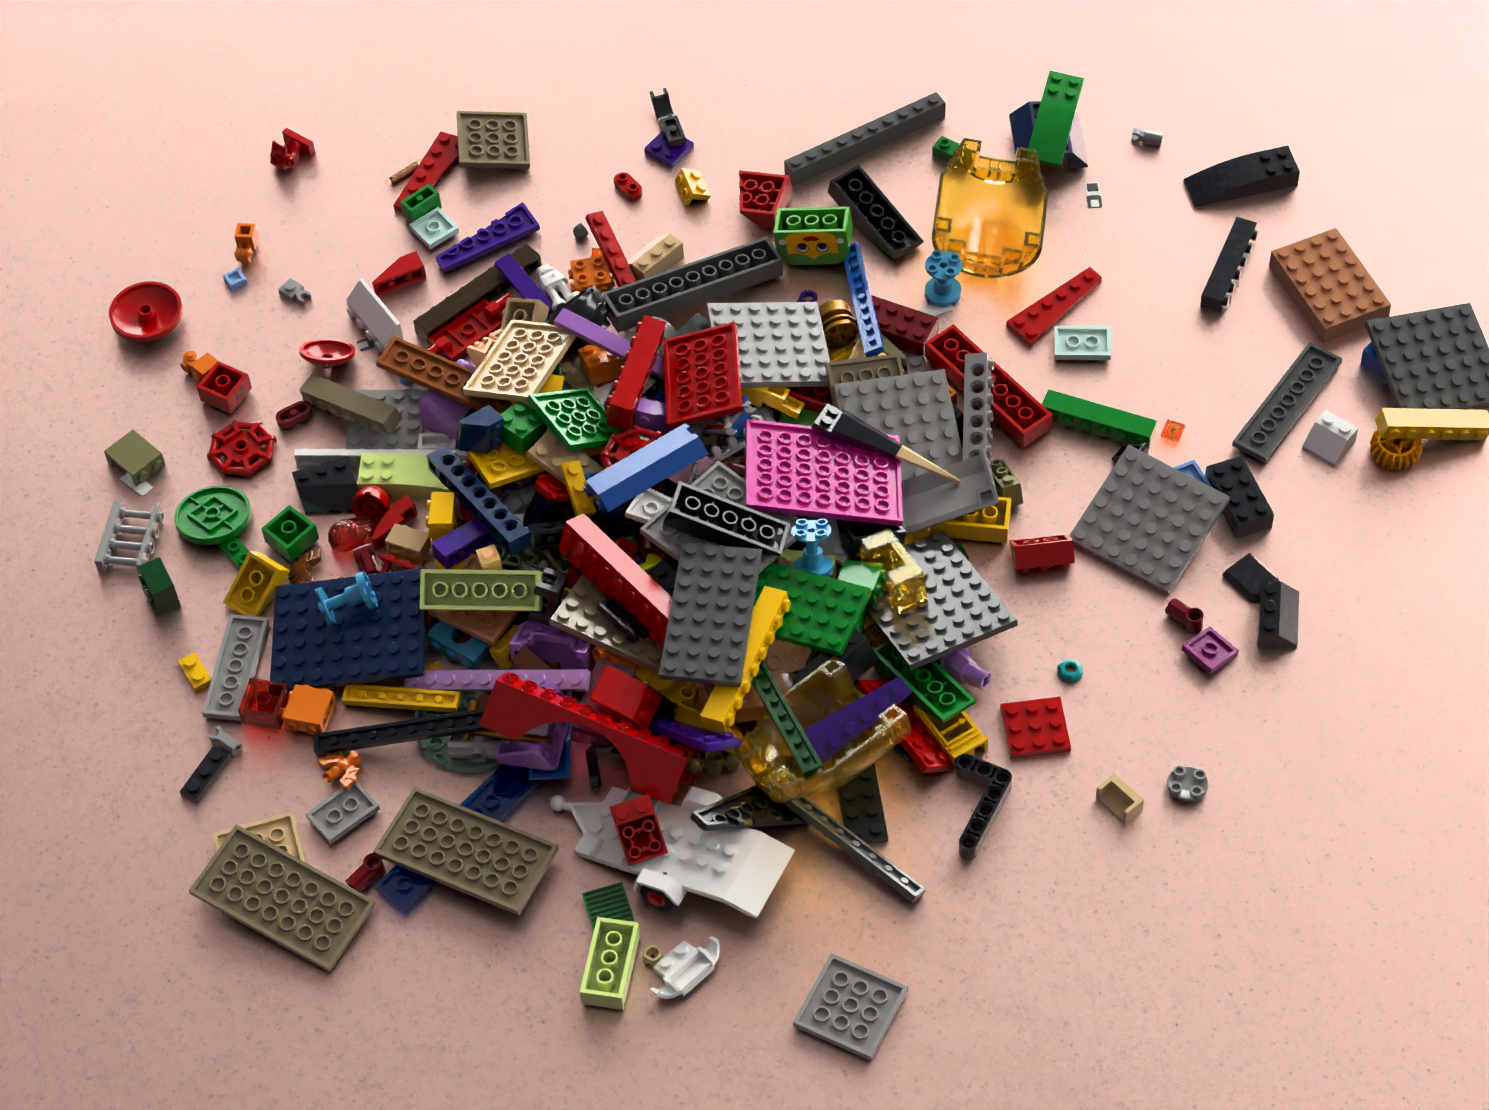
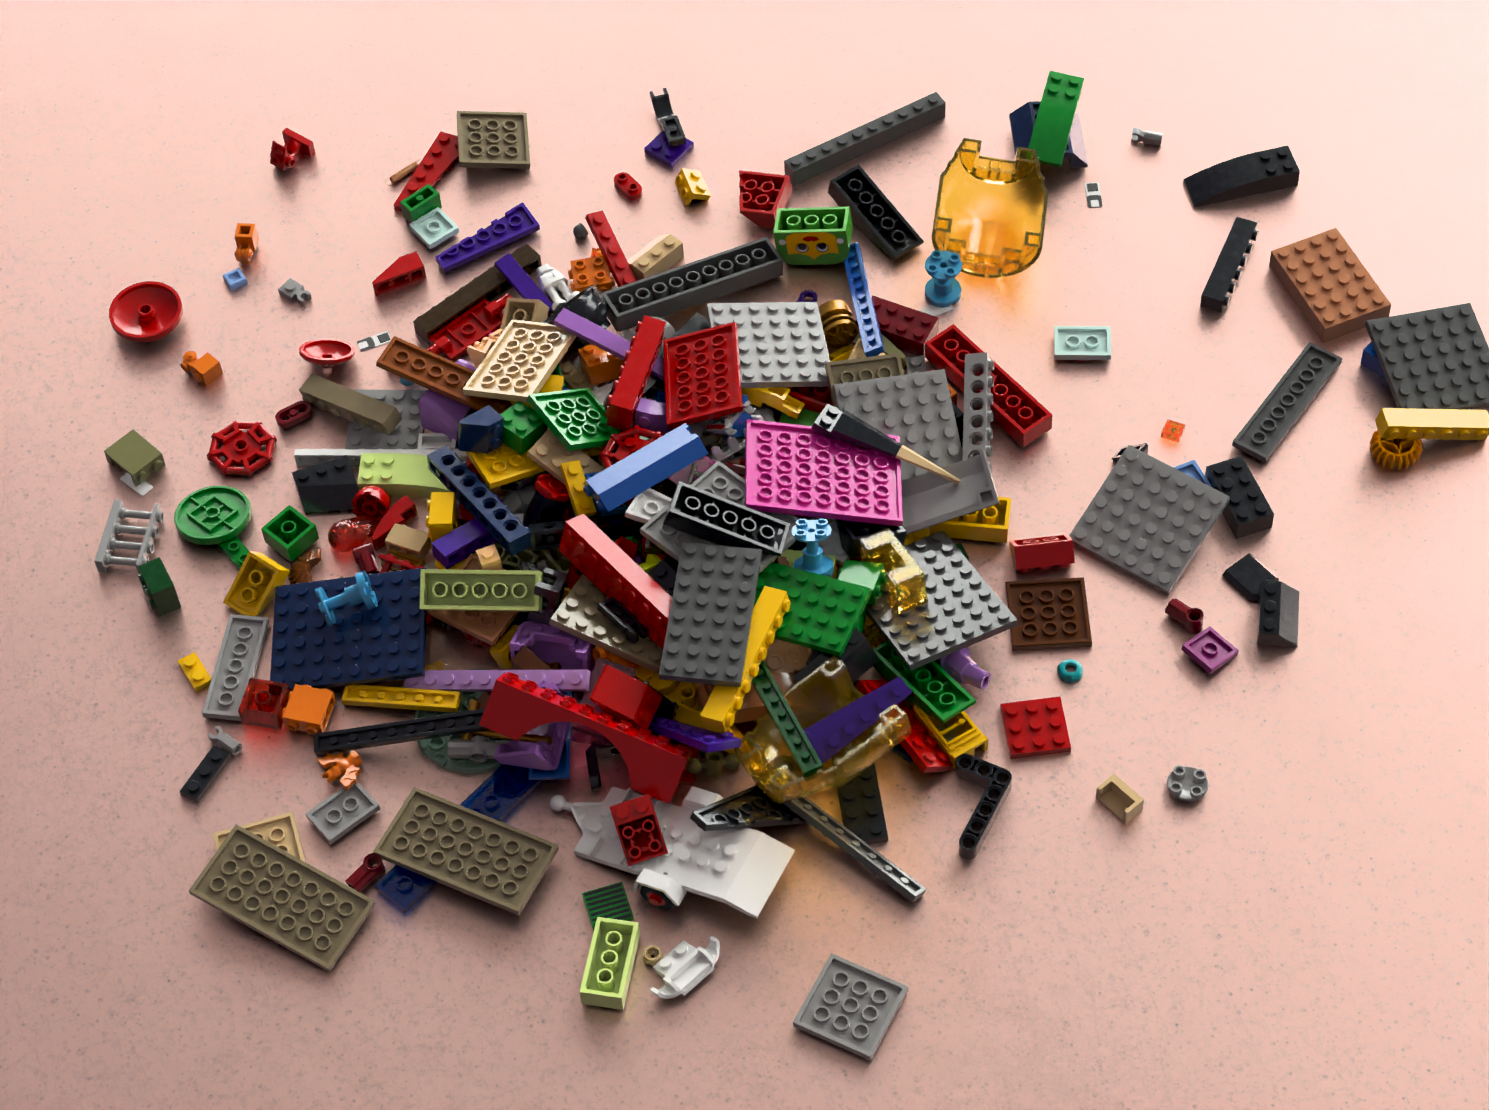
(224, 387): red brick -> none
(372, 316): white slope -> none
(469, 654): dark azure arch -> none
(944, 148): green piece -> none
(1006, 482): olive slope -> none
(1036, 319): red wing -> none
(1049, 614): none -> reddish brown tile
(1099, 419): green brick -> none
(1330, 438): white slope -> none

